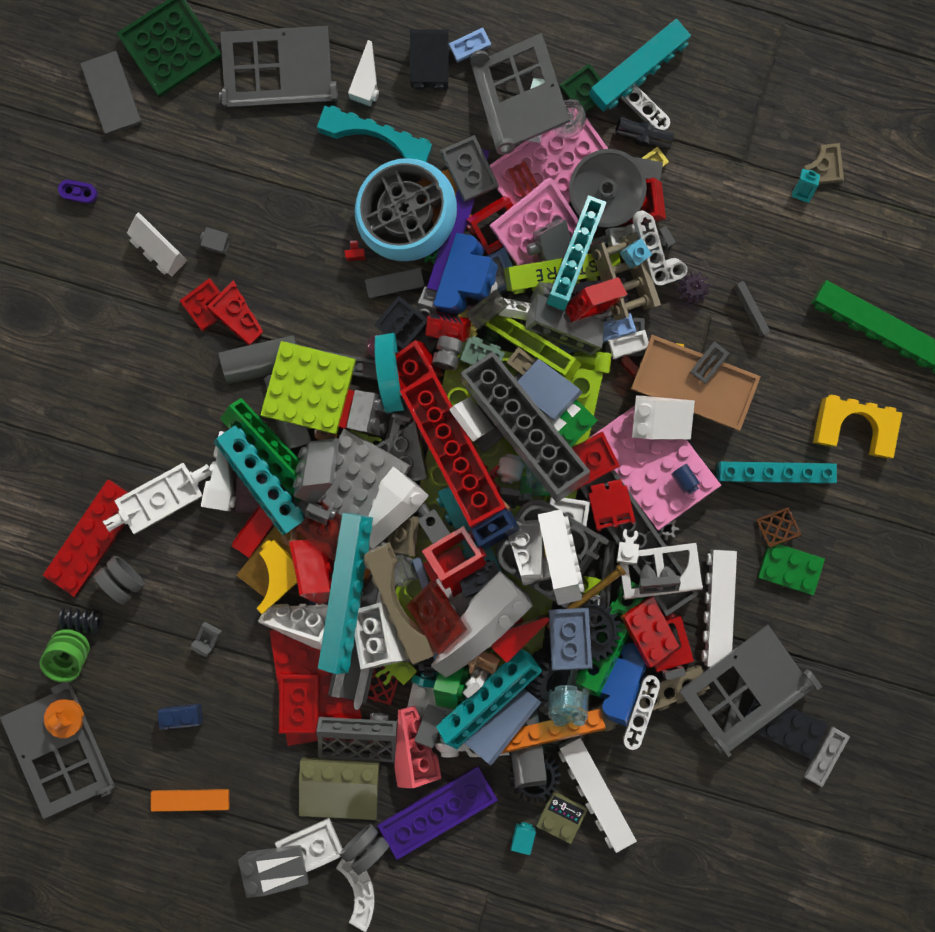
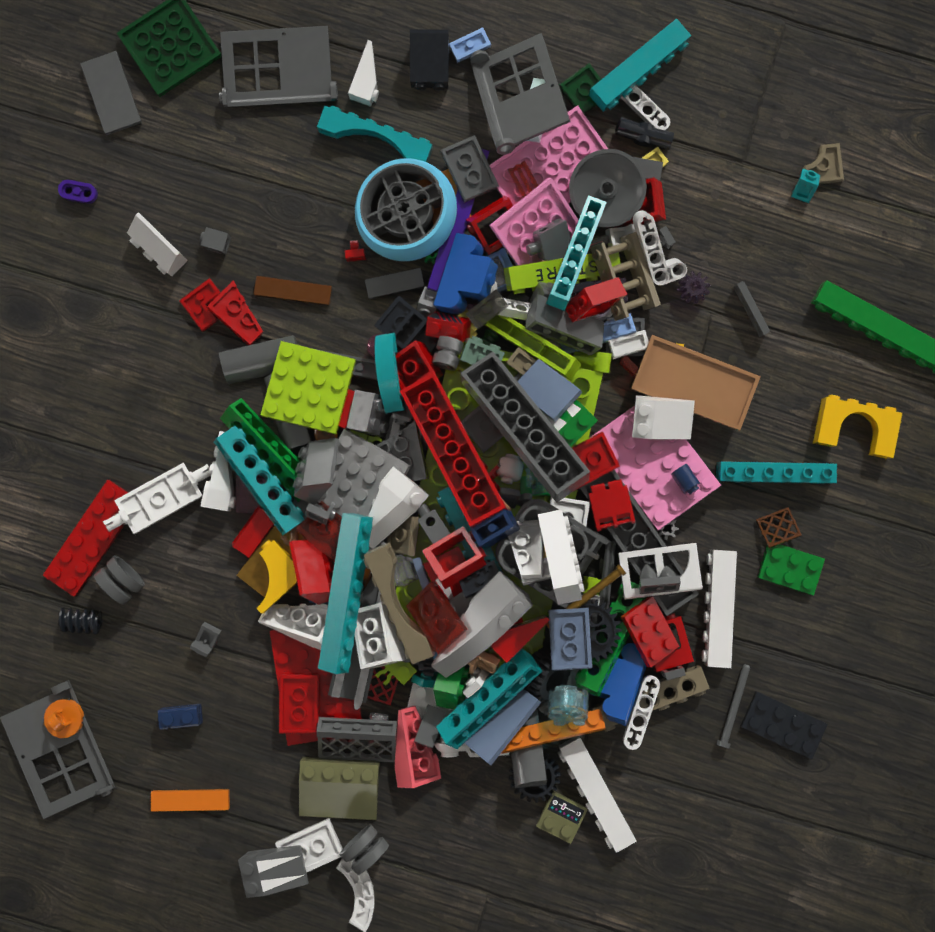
(64, 656): bright green wheel -> none
(293, 290): none -> reddish brown tile
(437, 812): dark purple plate -> none
(471, 418): white tile -> none
(523, 838): teal brick -> none
(577, 118): clear cylinder -> none
(628, 550): white plate -> none
(635, 253): medium azure brick -> none
(715, 367): dark grey tile -> none
(769, 676): dark grey door -> none
(826, 756): light grey tile -> none

